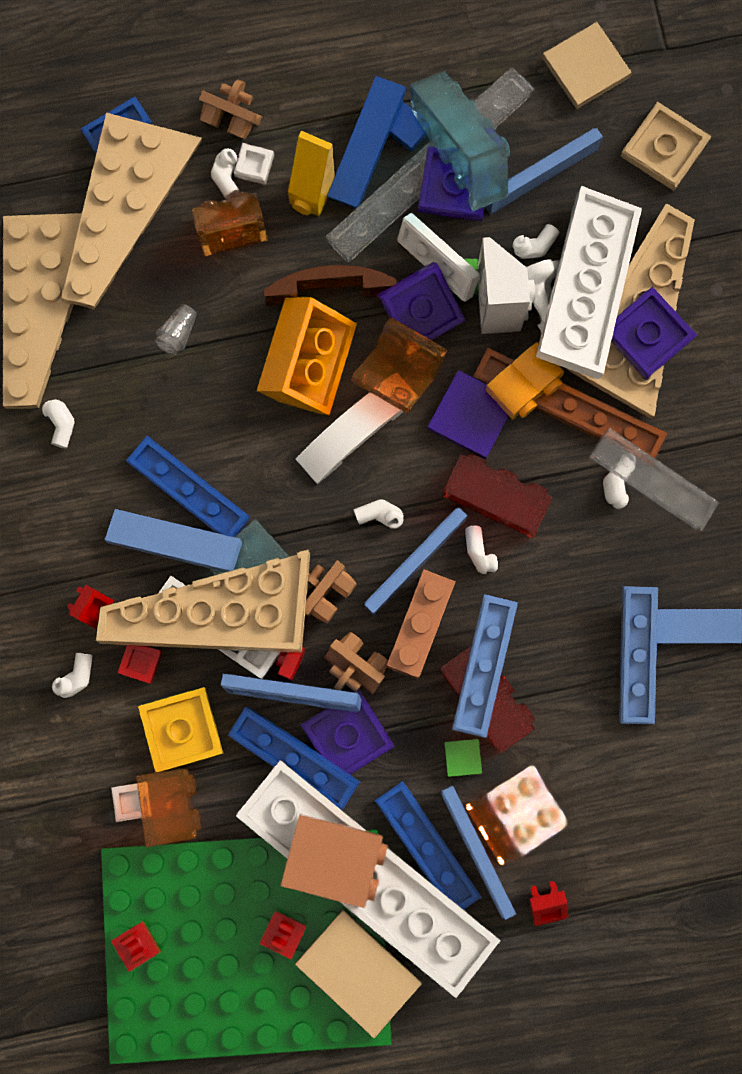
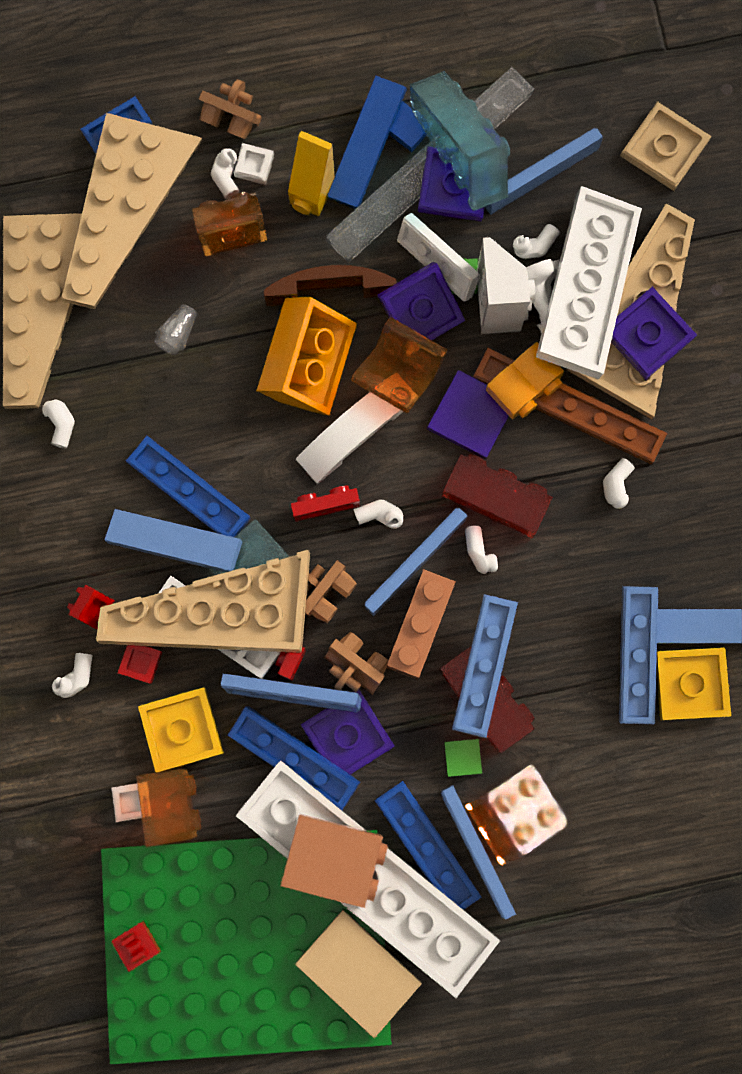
(283, 934): red tile -> none
(338, 500): none -> red plate
(548, 907): red tile -> none
(586, 65): tan tile -> none
(654, 479): clear tile -> none
(693, 684): none -> yellow plate

